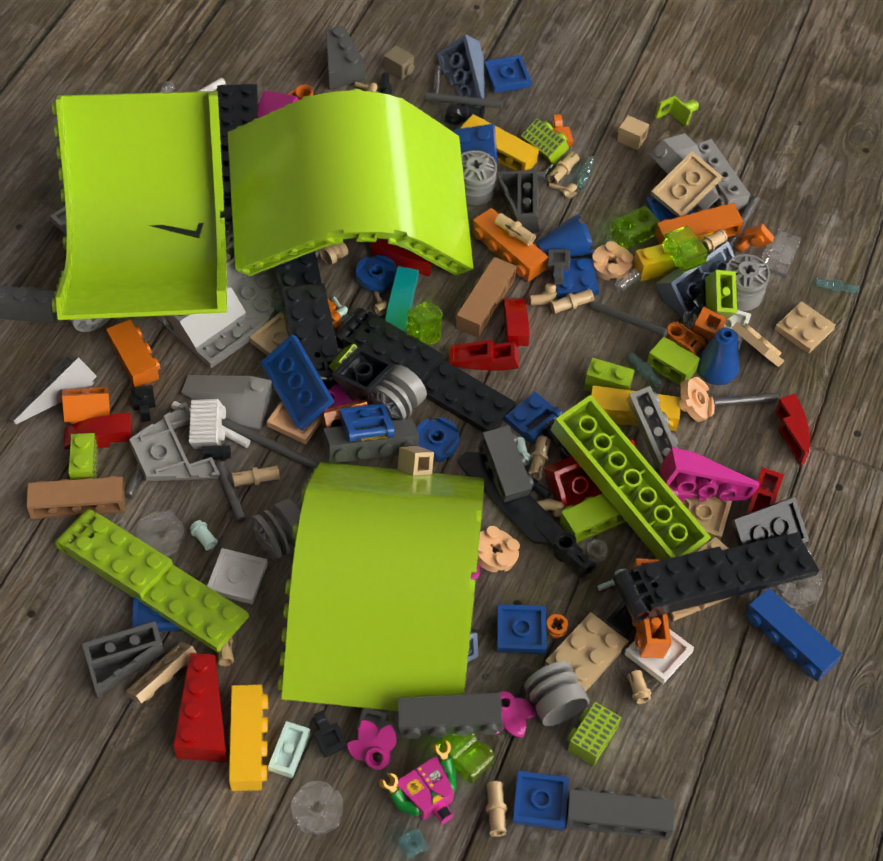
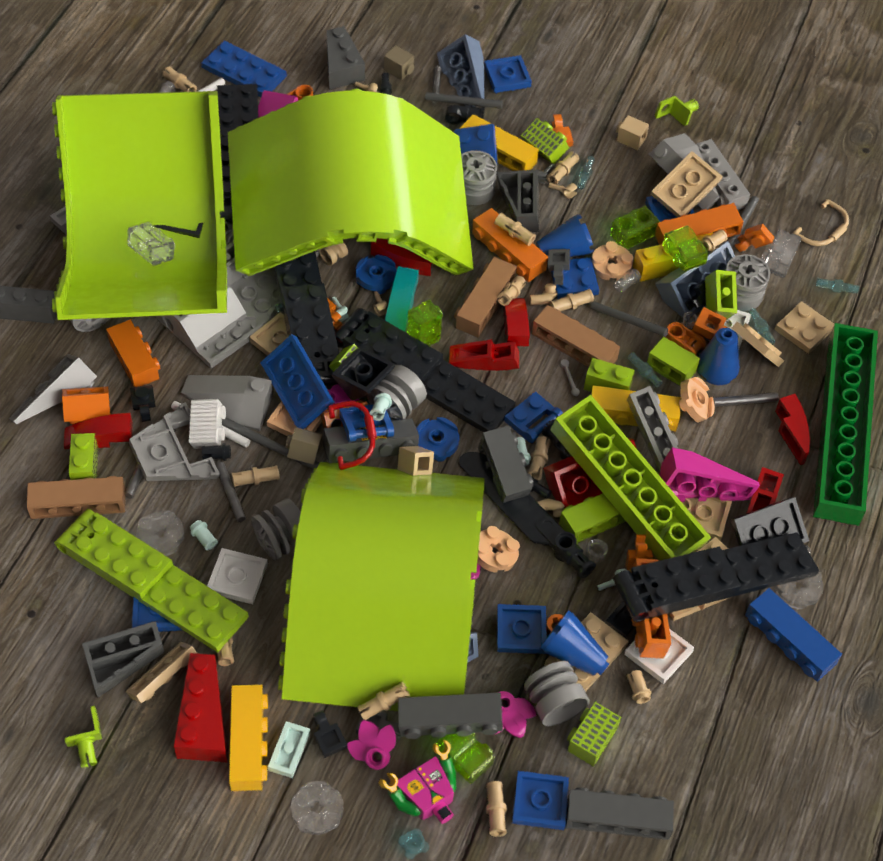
(85, 742): none -> lime bracket
(150, 243): none -> clear brick
(179, 80): none -> tan pin
(243, 68): none -> blue plate
(303, 445): none -> dark tan brick
(370, 428): none -> red piece
(381, 404): none -> light aqua pin
(383, 701): none -> tan pin
(511, 290): none -> tan pin
(565, 364): none -> light grey hinge
(573, 338): none -> medium nougat brick
(574, 644): none -> blue cone
(640, 551): none -> orange plate
(761, 326): none -> clear light blue bar
(835, 235): none -> tan piece
(846, 425): none -> green brick

